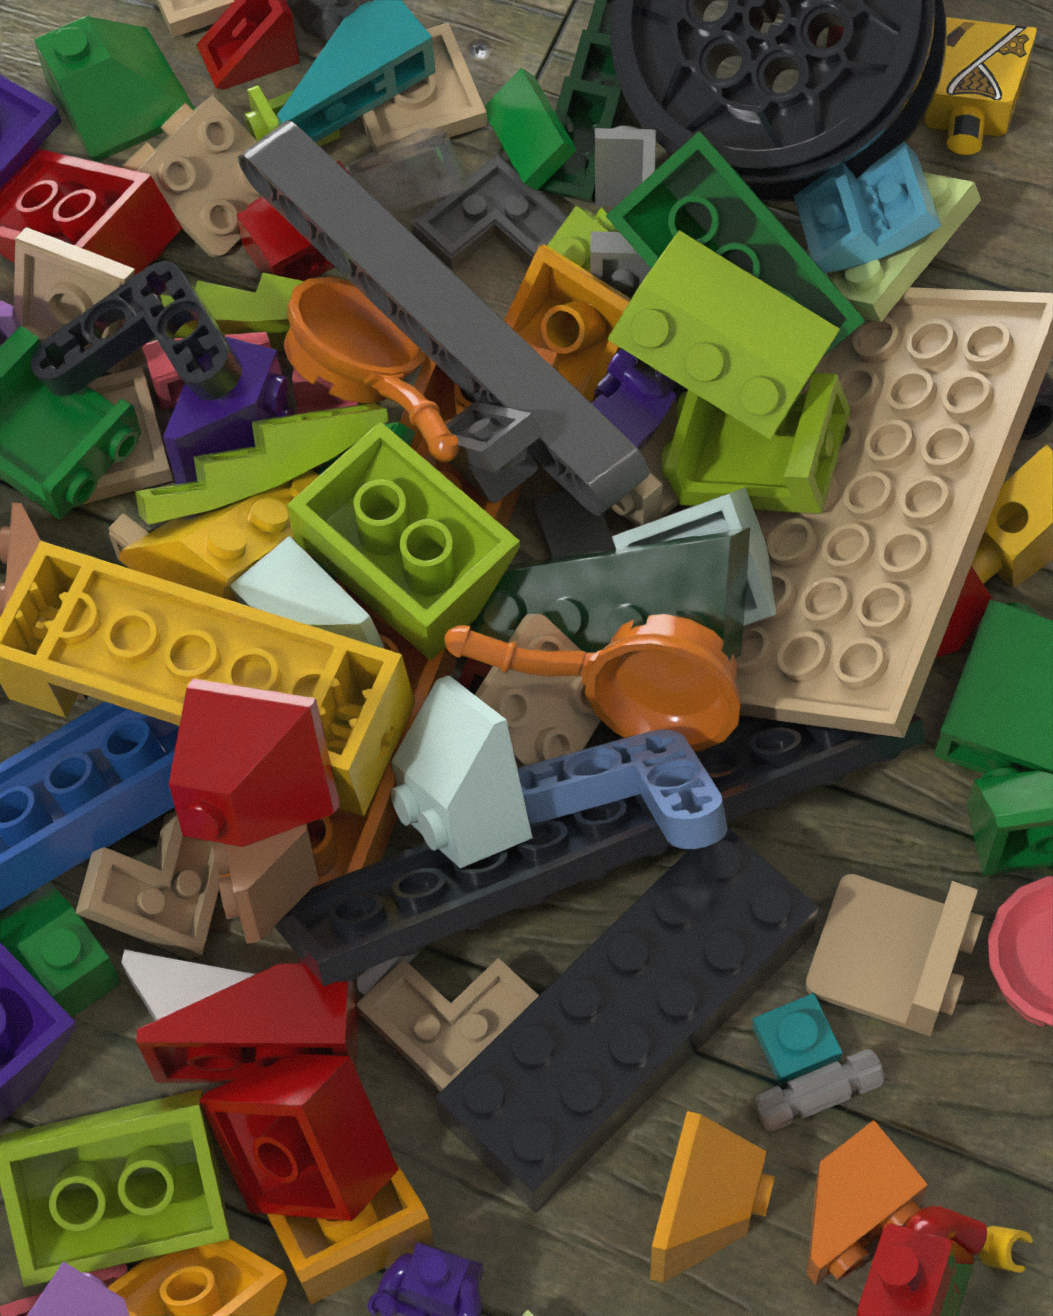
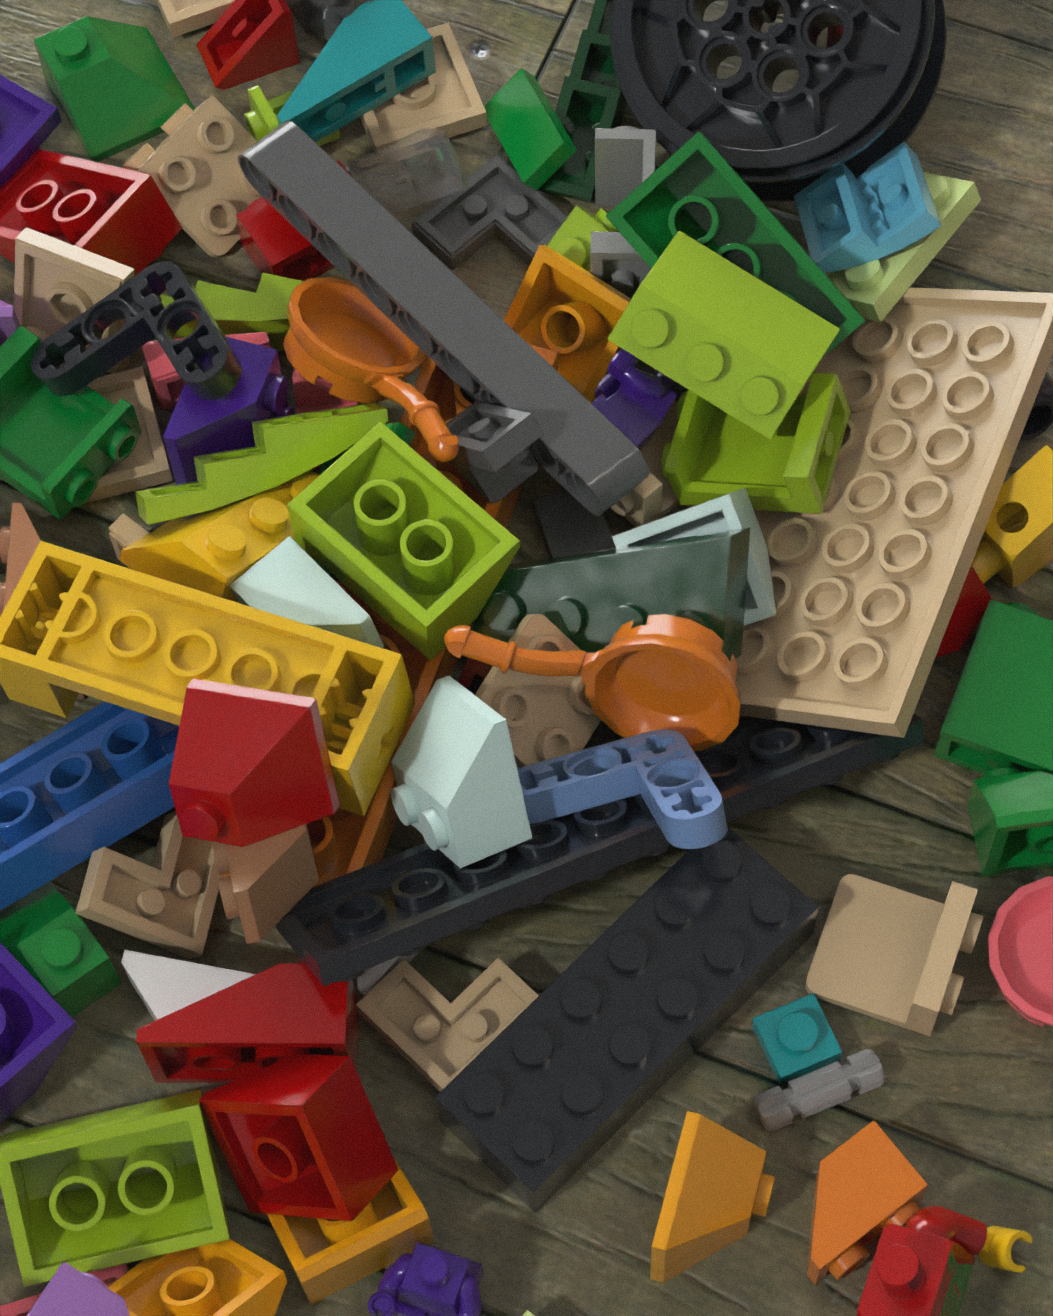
(979, 81): yellow torso -> none

